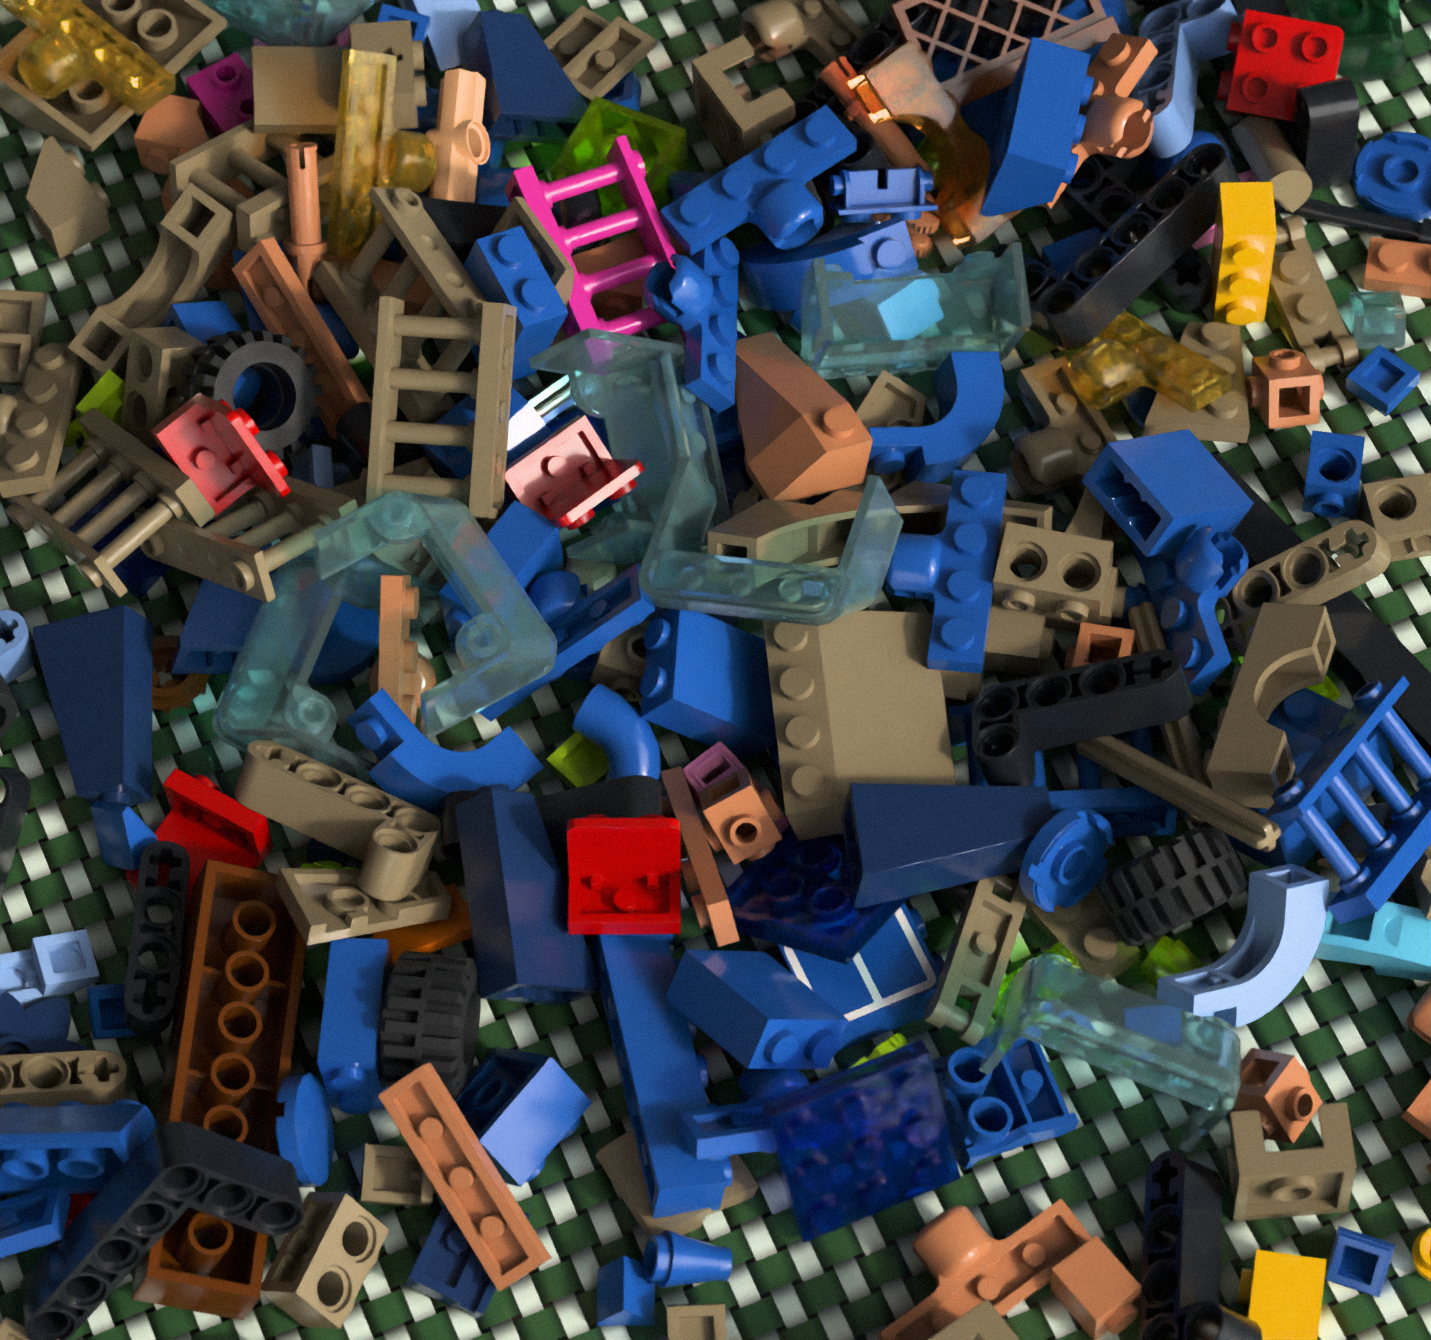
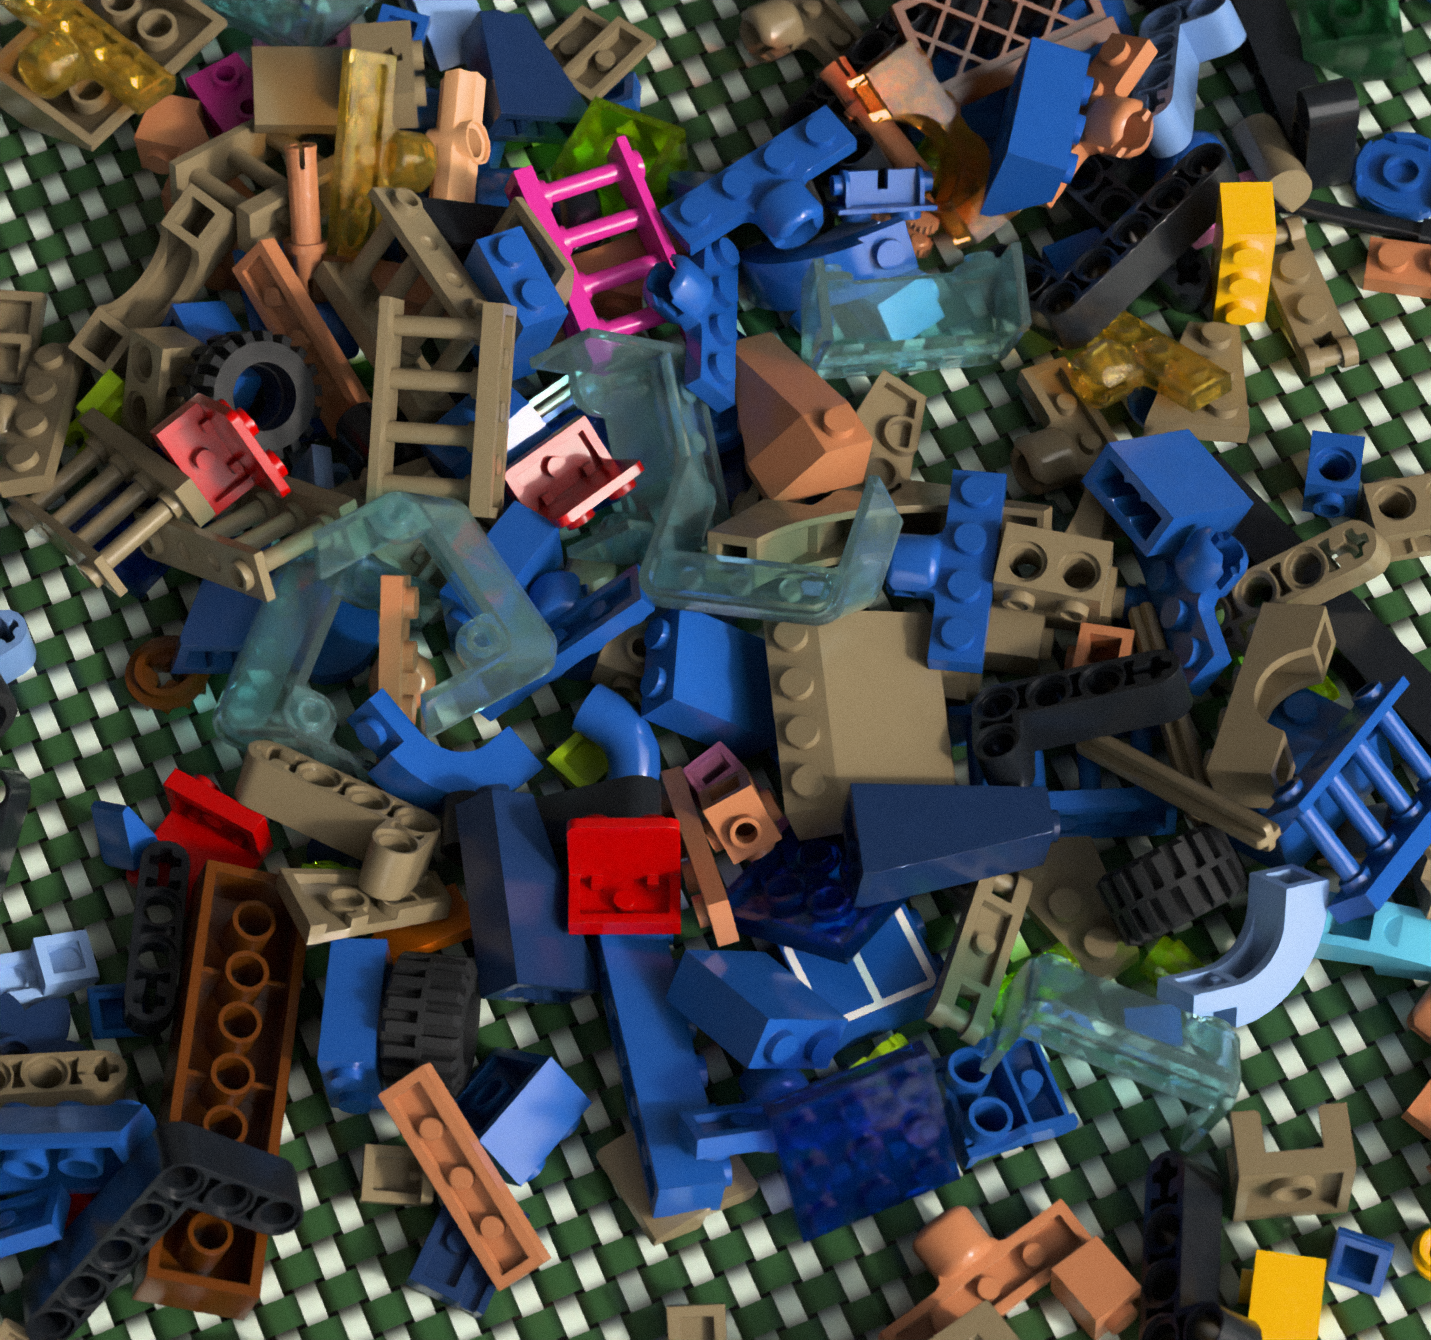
(63, 202): dark tan slope -> none
(102, 700): dark blue slope -> none
(306, 1129): blue tile -> none
(324, 1260): dark tan brick -> none
(624, 1294): blue slope -> none
(682, 1260): blue cone -> none
(729, 112): dark tan panel -> none
(969, 404): blue arch -> none
(1066, 858): blue tile -> none
(1275, 59): red bracket -> none
(1279, 1092): nougat brick -> none
(1285, 389): nougat brick -> none
(1377, 319): clear light blue slope -> none
(1382, 380): blue plate -> none

